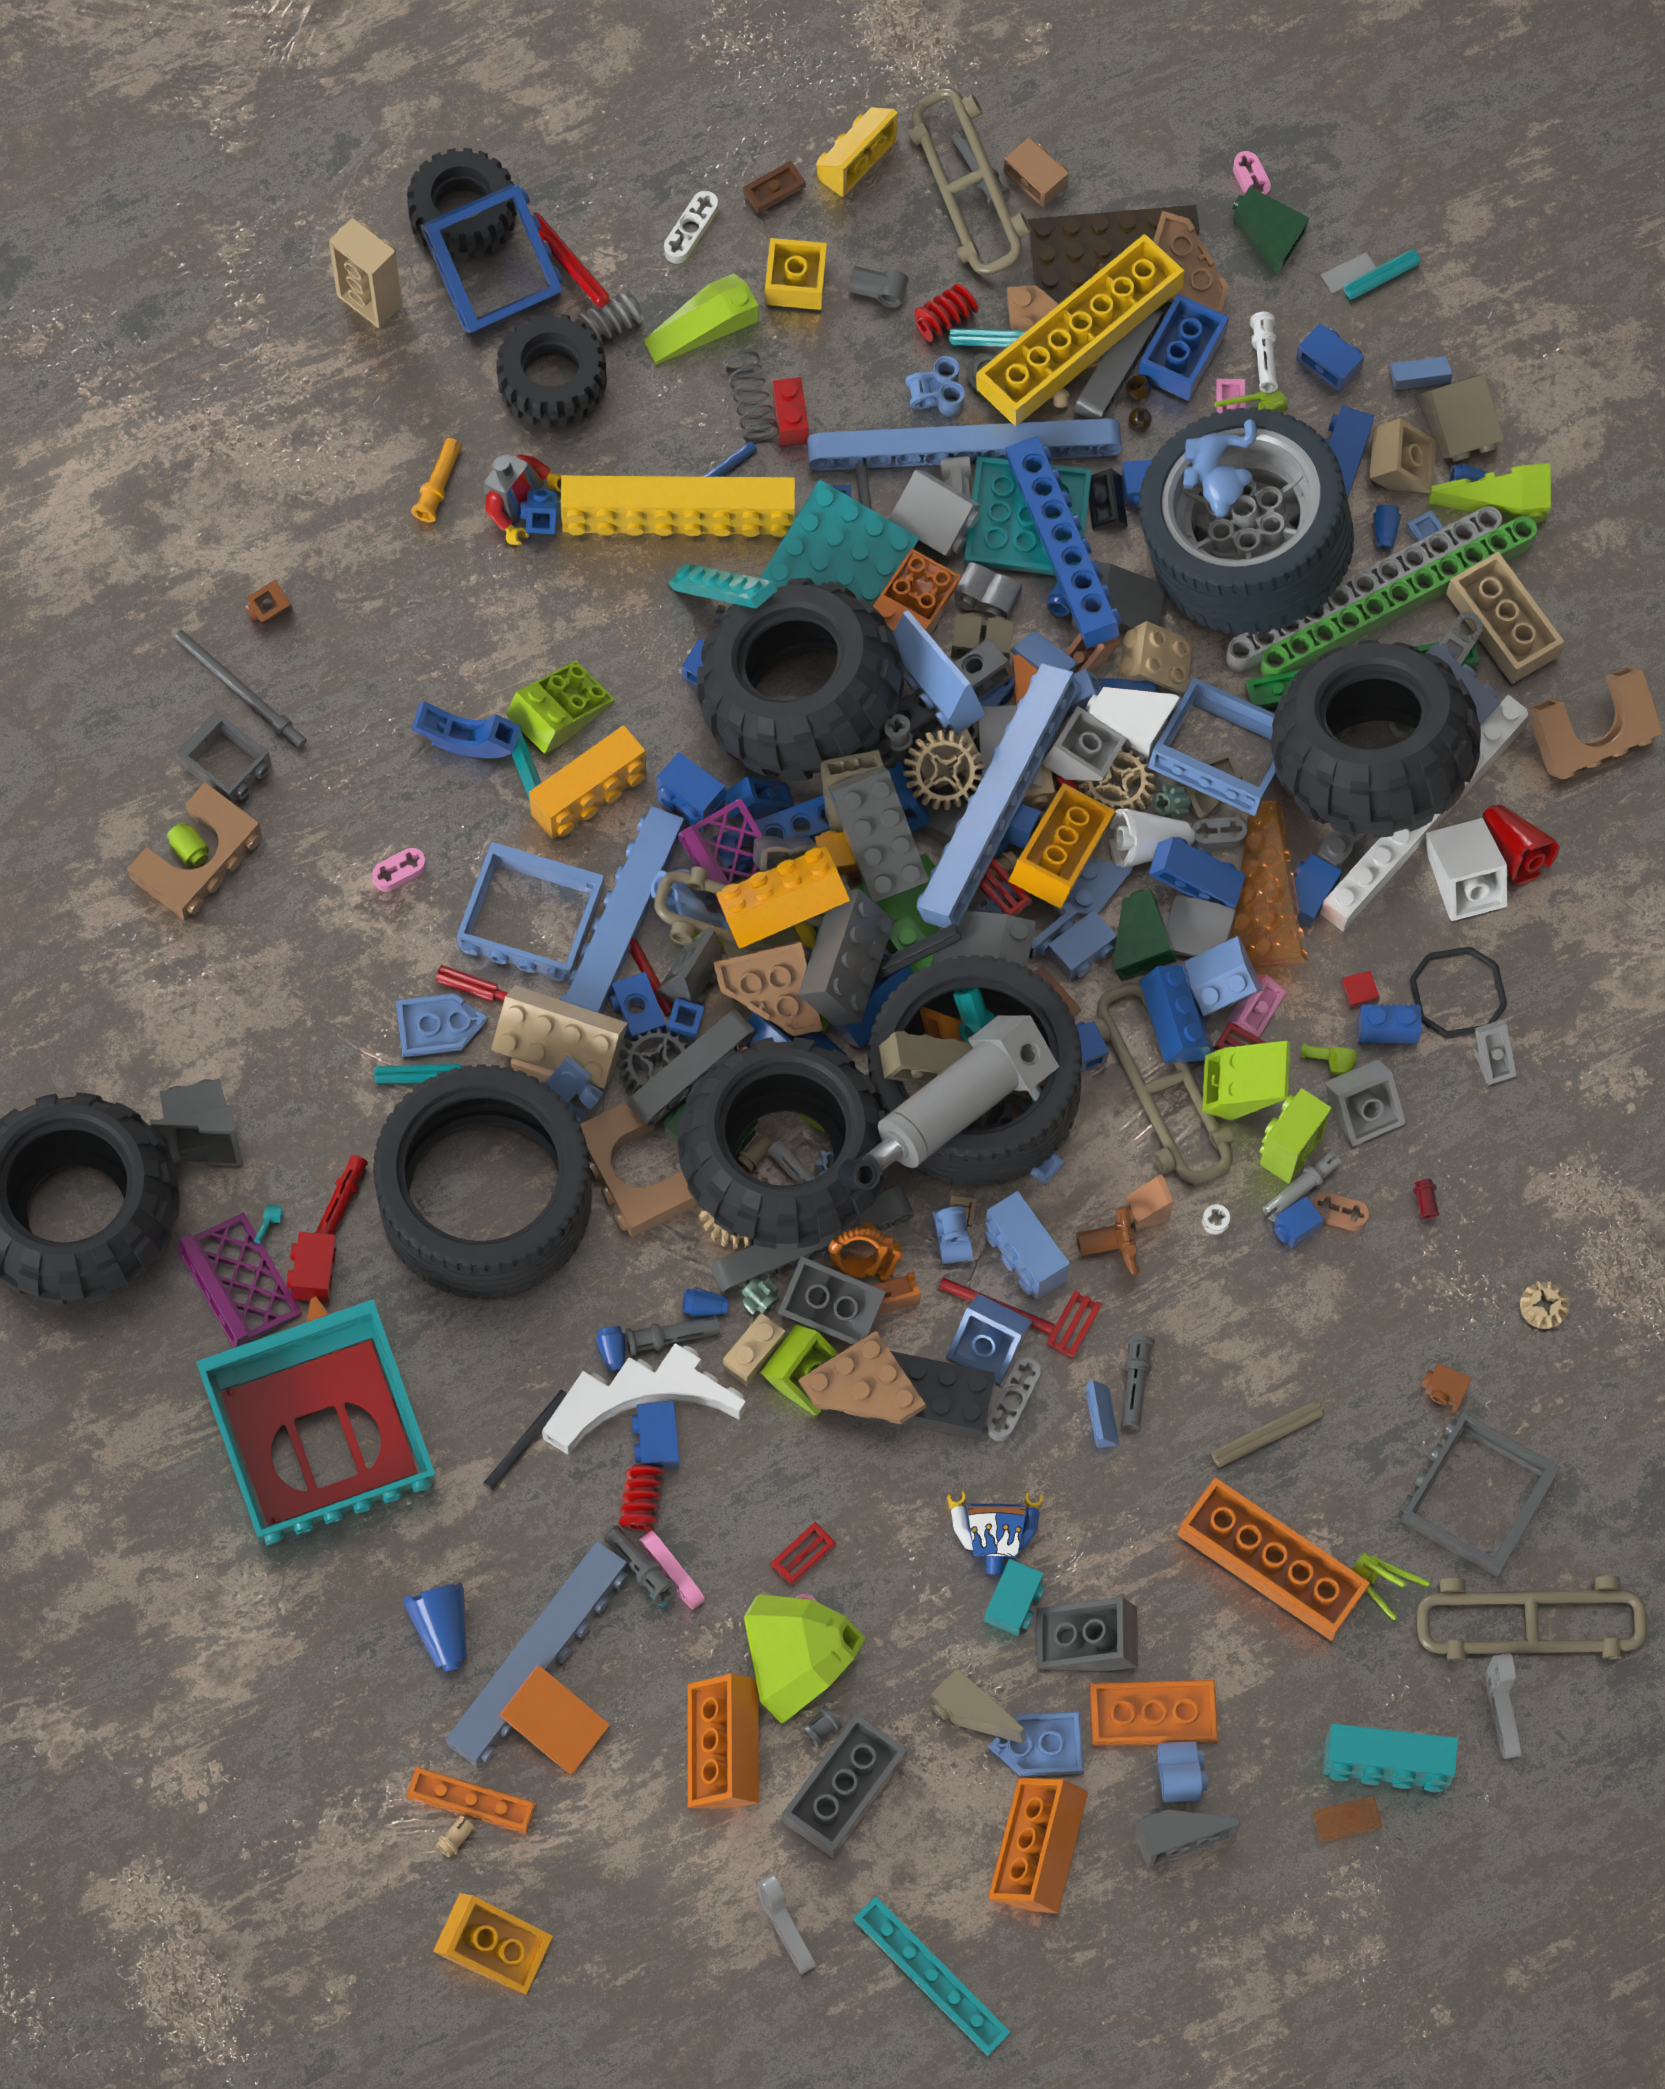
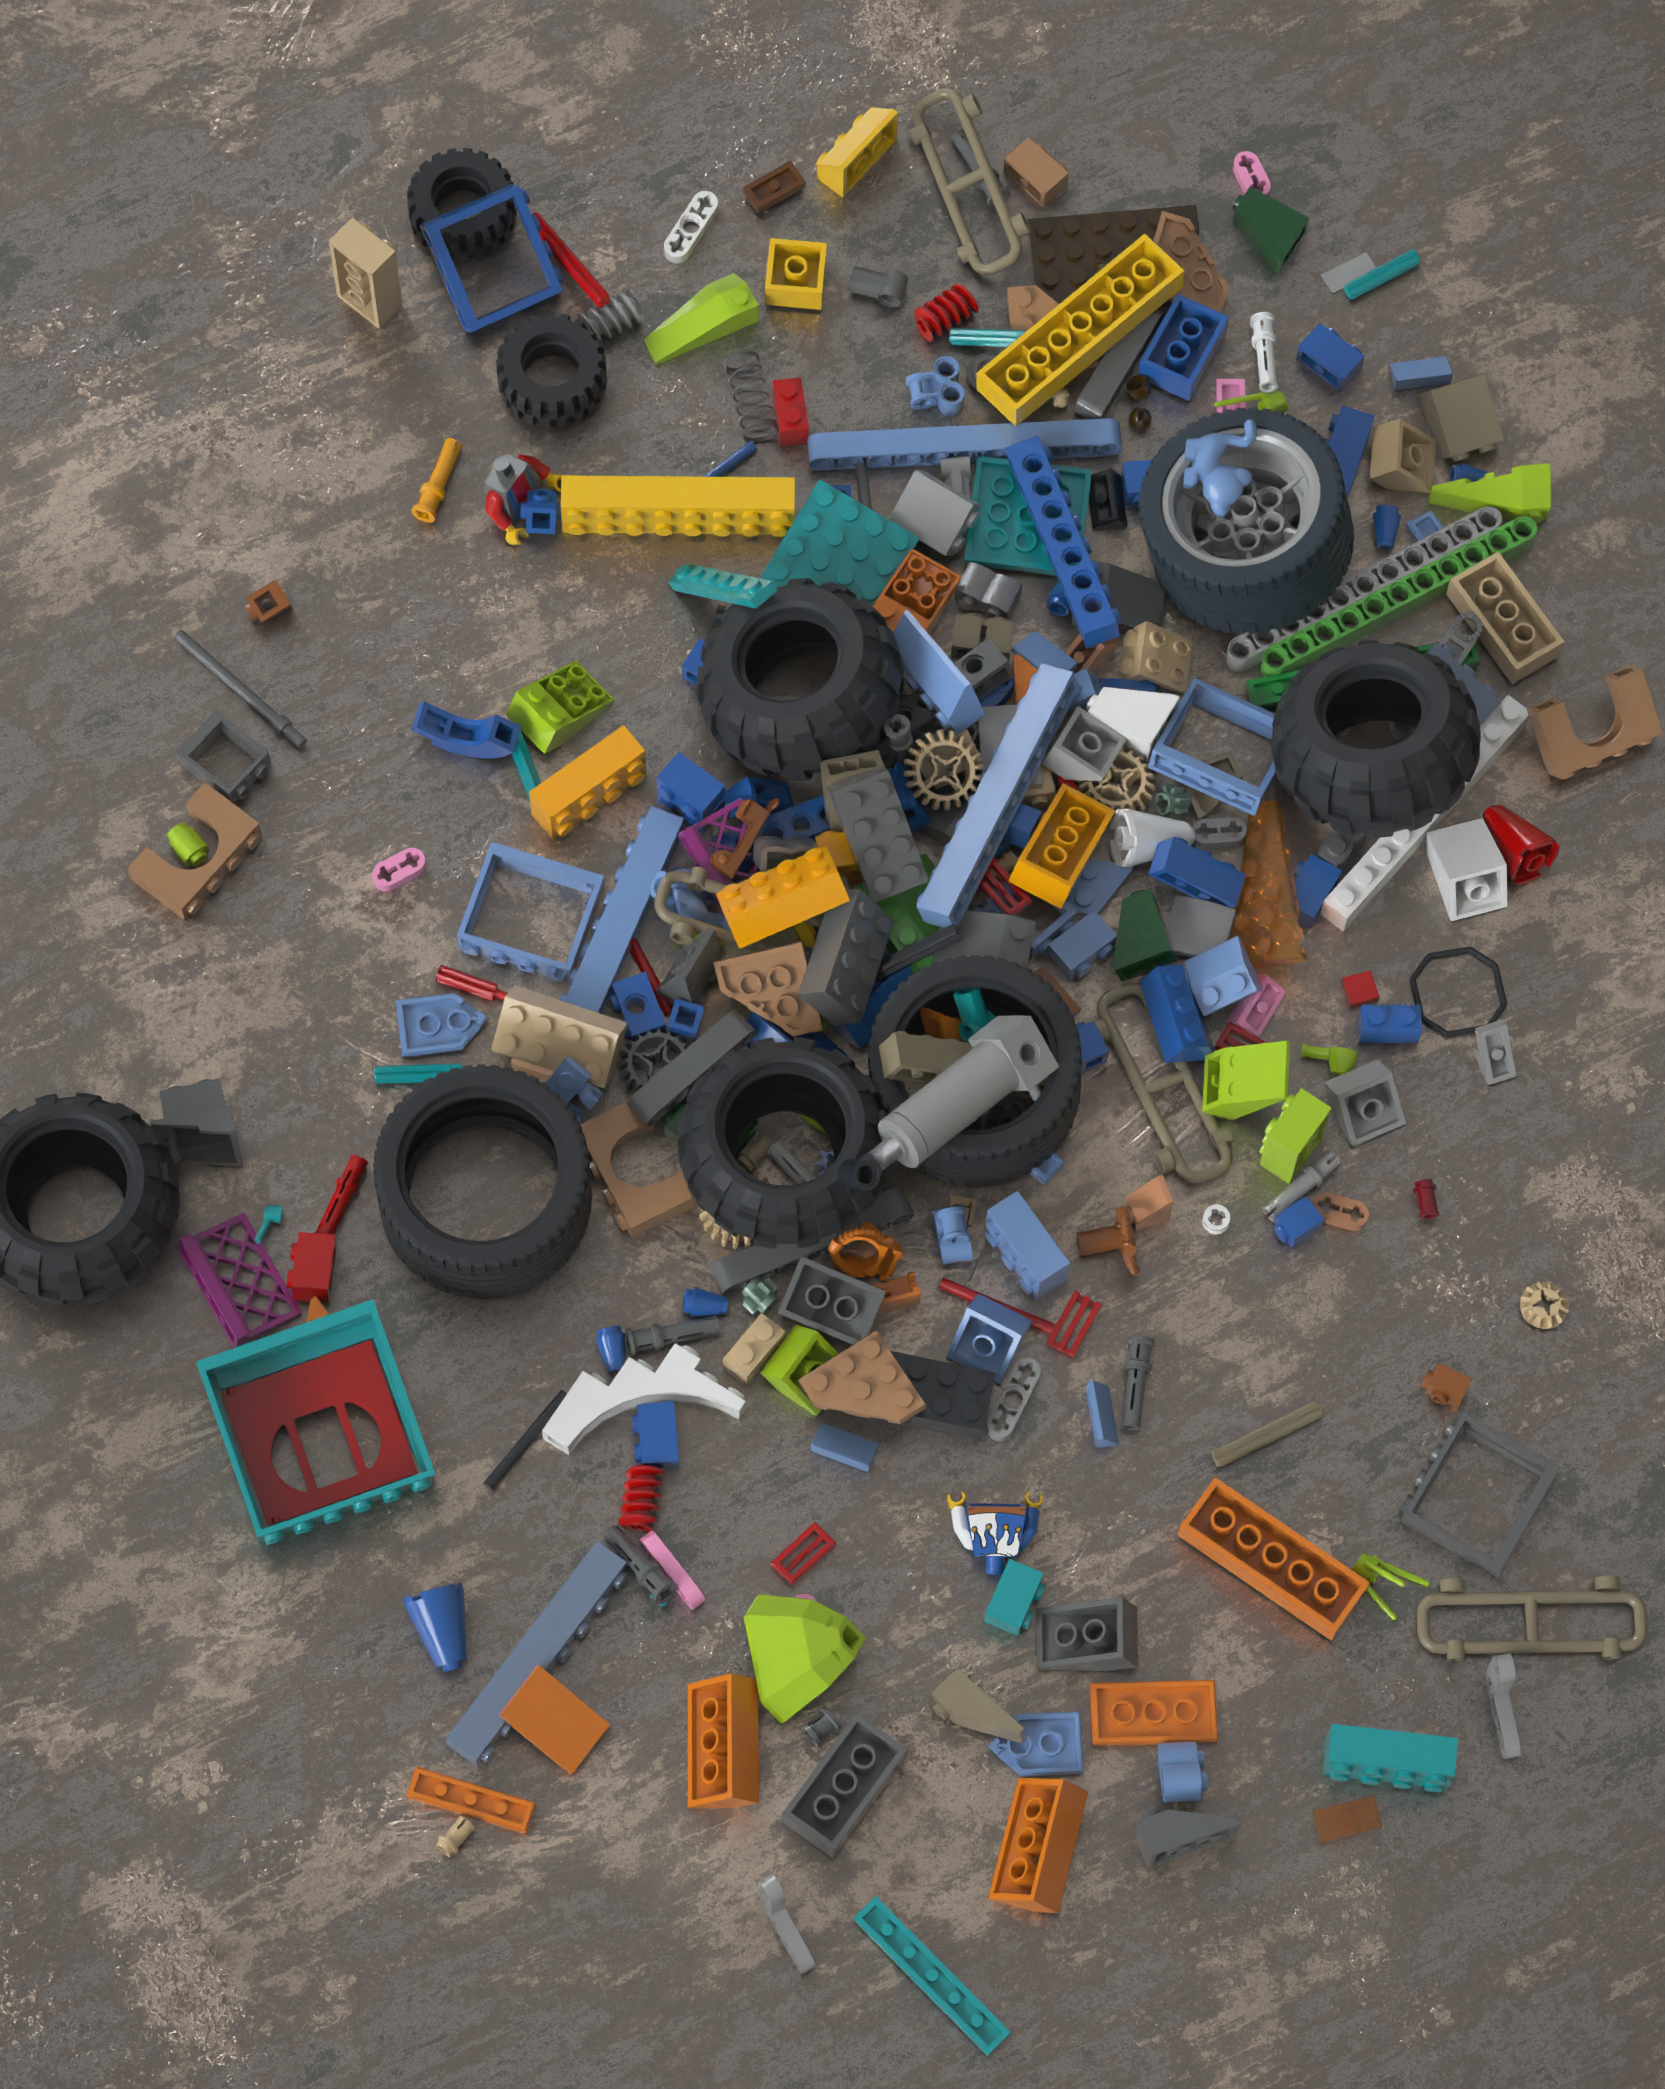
(492, 1943): light orange slope -> none
(753, 815): none -> dark orange piece
(844, 1447): none -> medium blue slope

